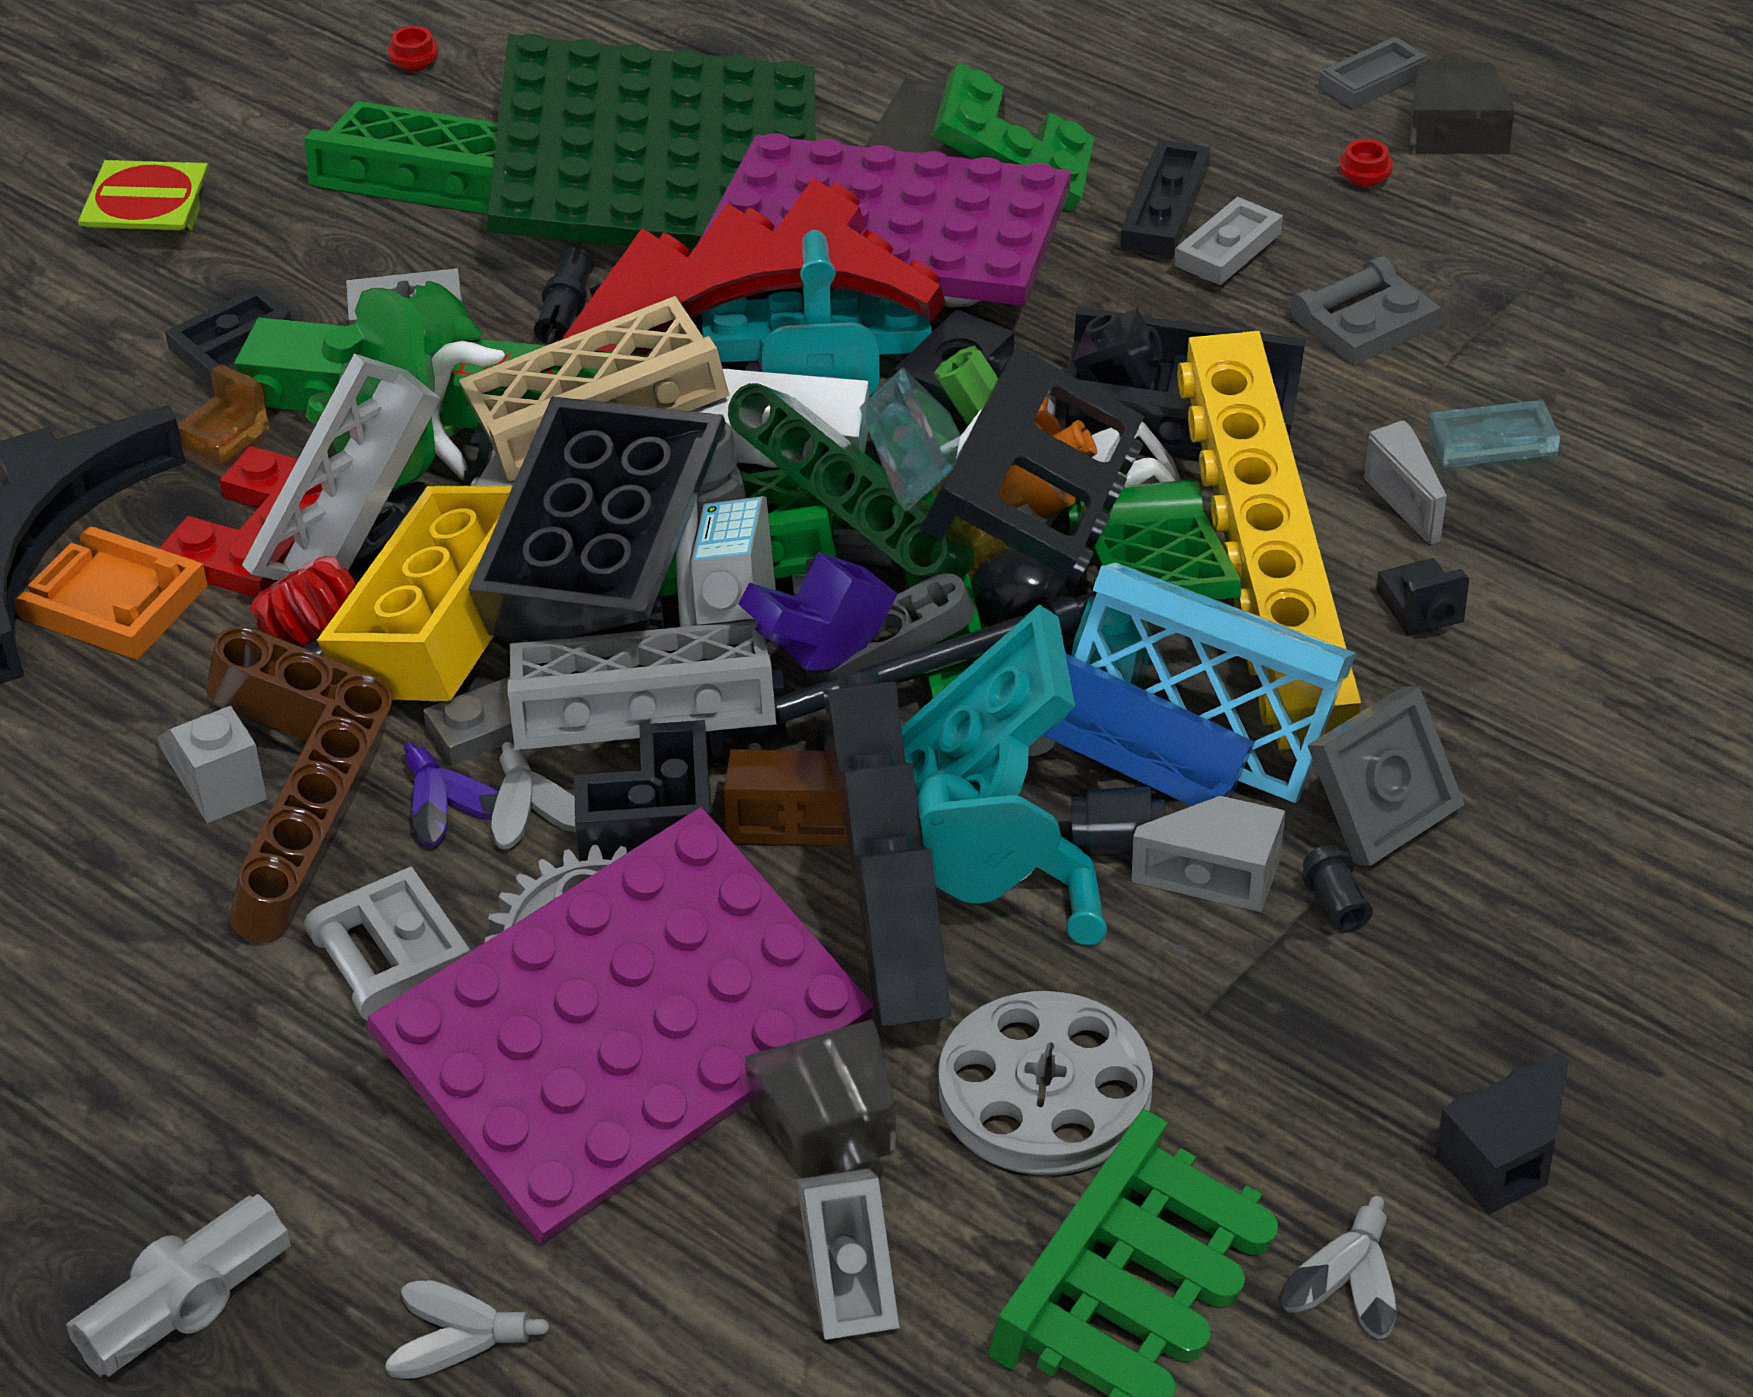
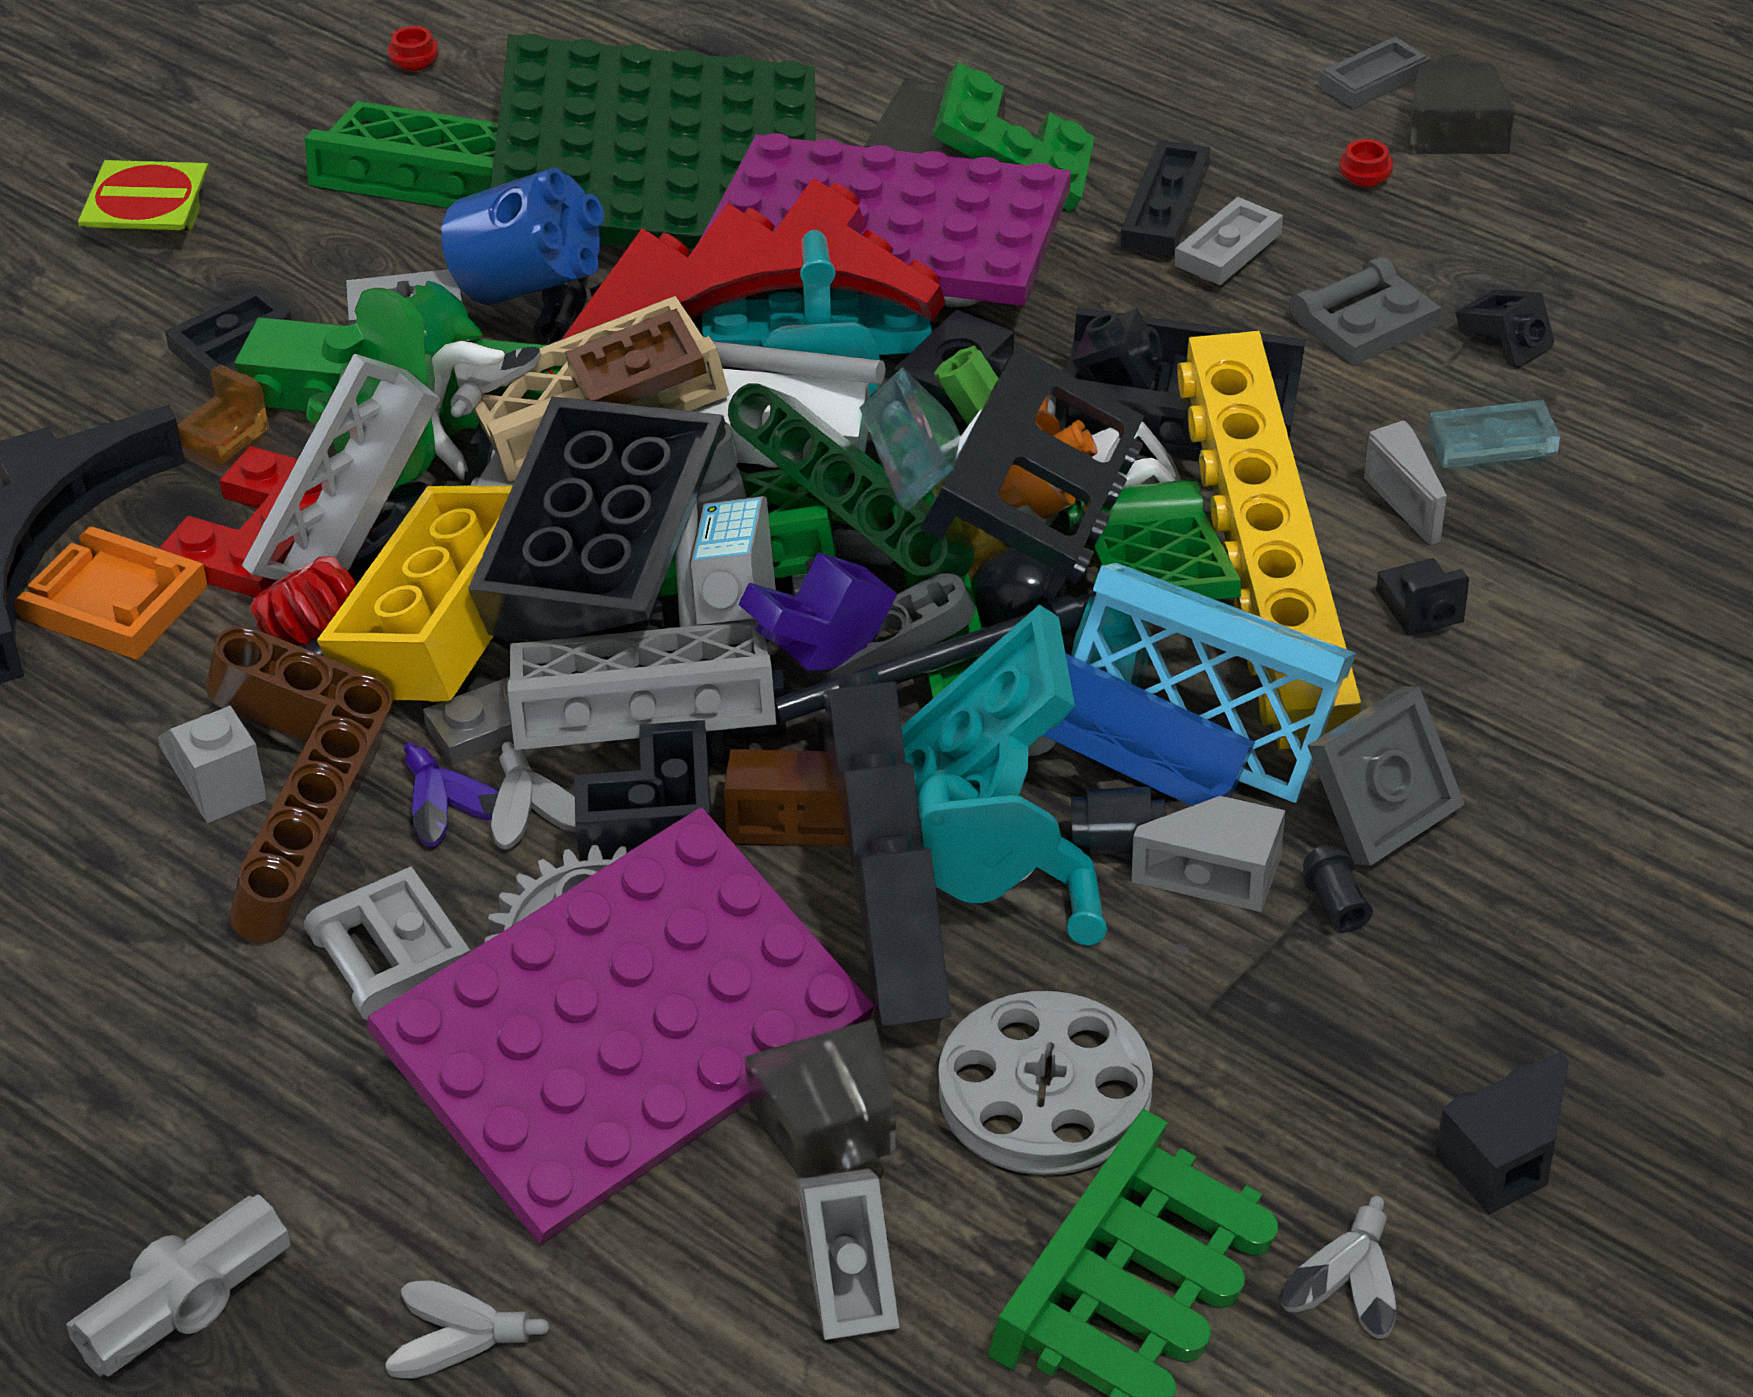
(477, 380): none -> light grey piece
(522, 237): none -> blue cylinder
(636, 360): none -> reddish brown bracket
(801, 363): none -> light grey bar
(1513, 317): none -> black bracket

